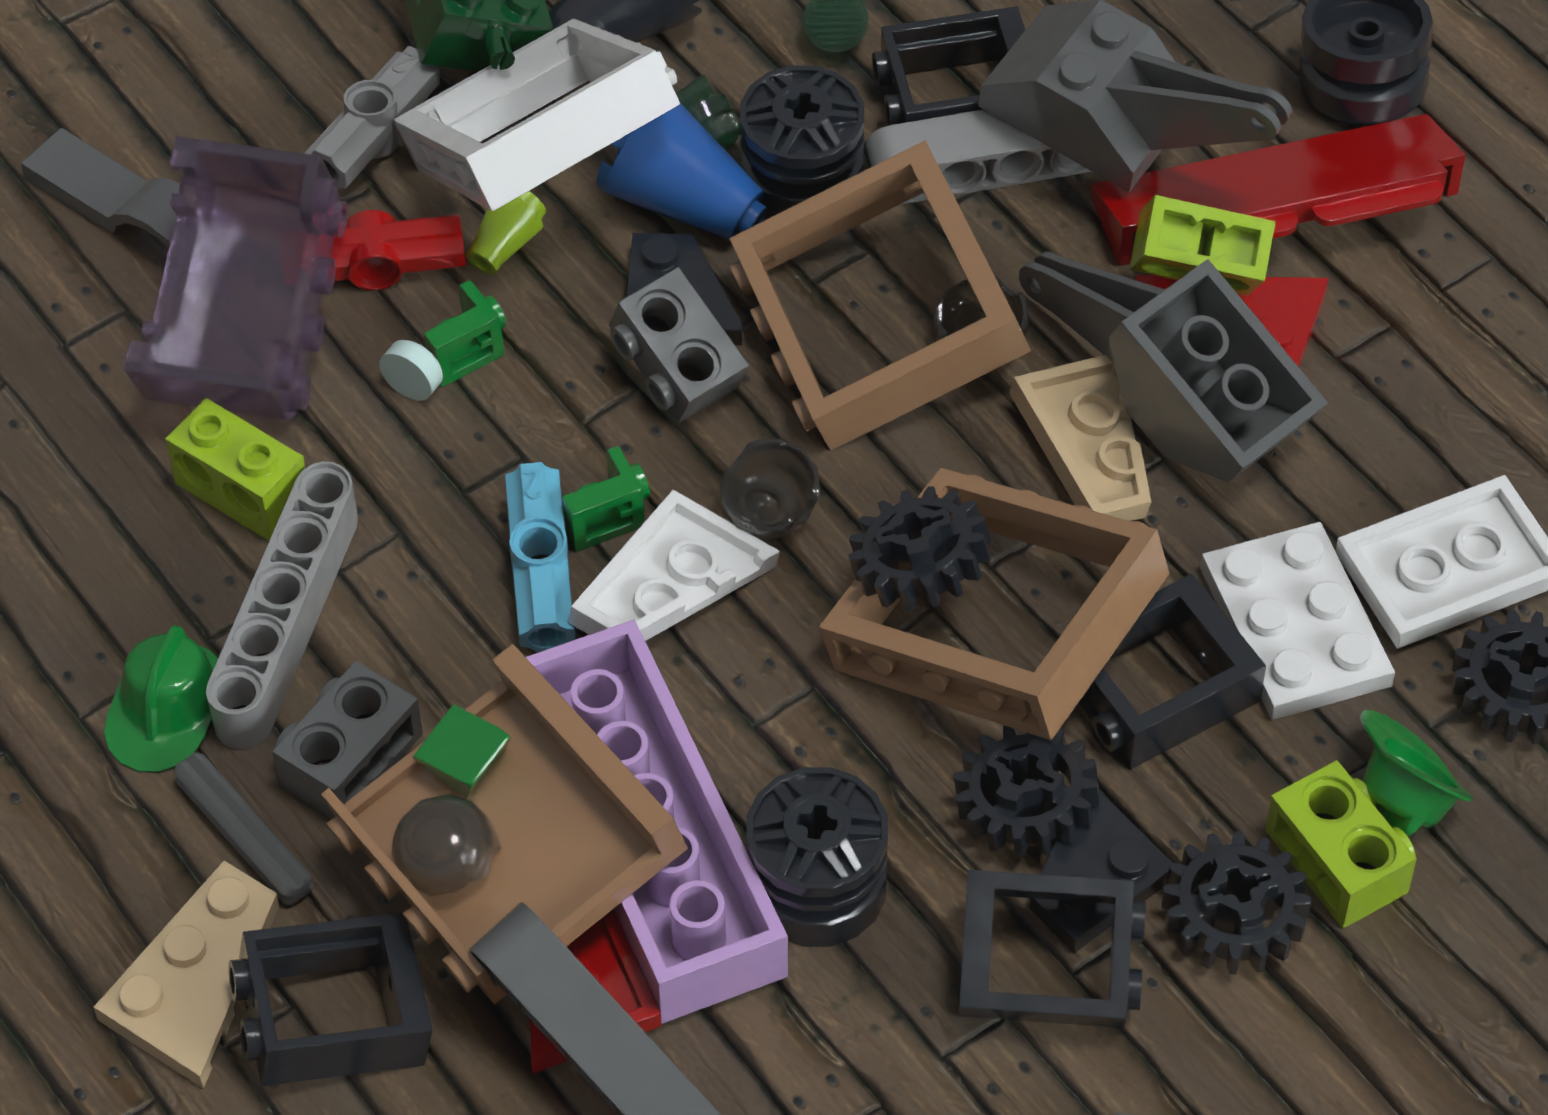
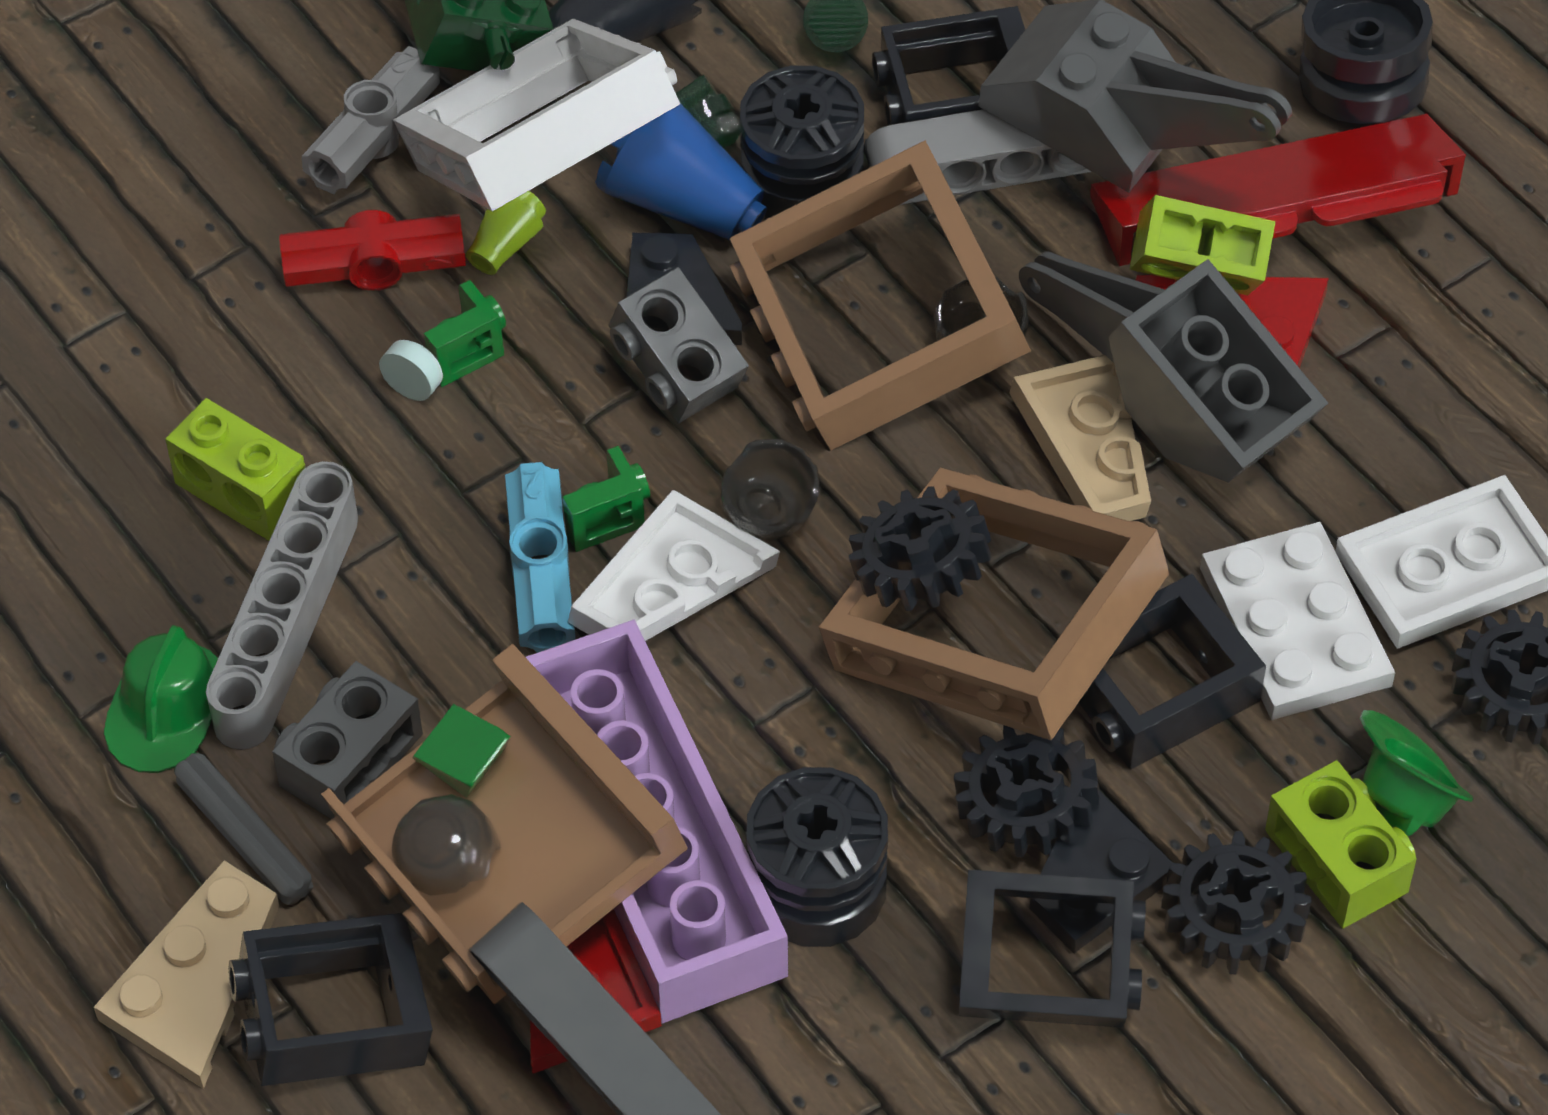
(101, 186): dark grey piece -> none
(241, 280): clear purple windscreen -> none

